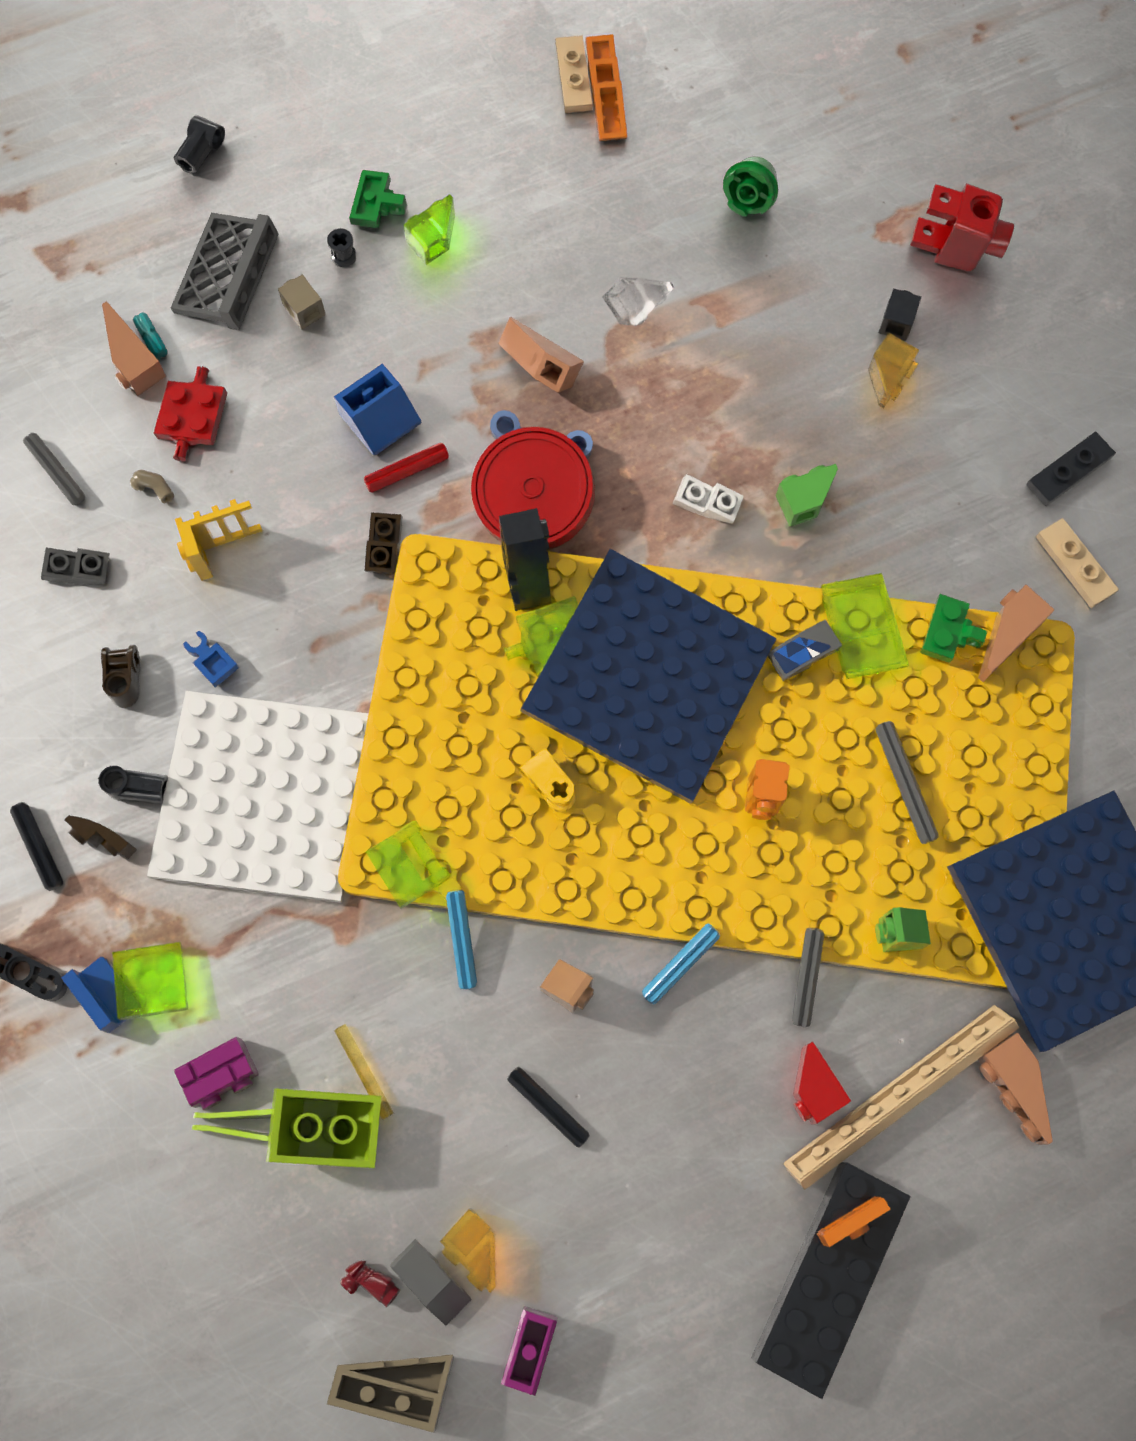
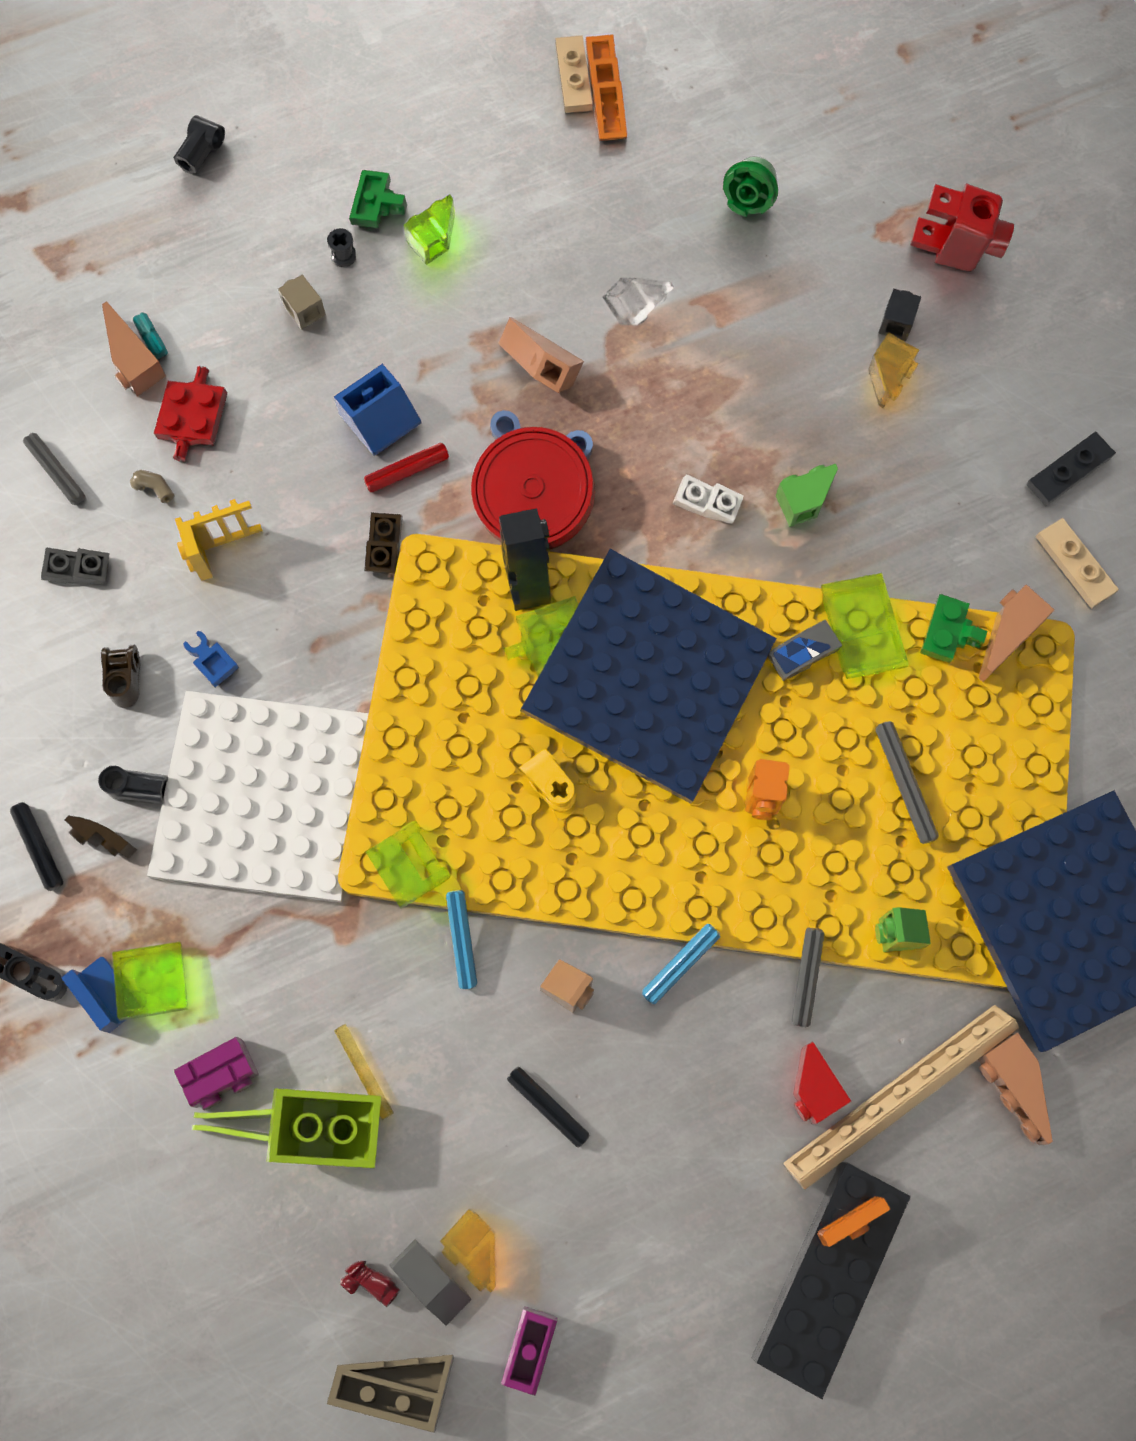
(245, 271): dark grey fence -> none

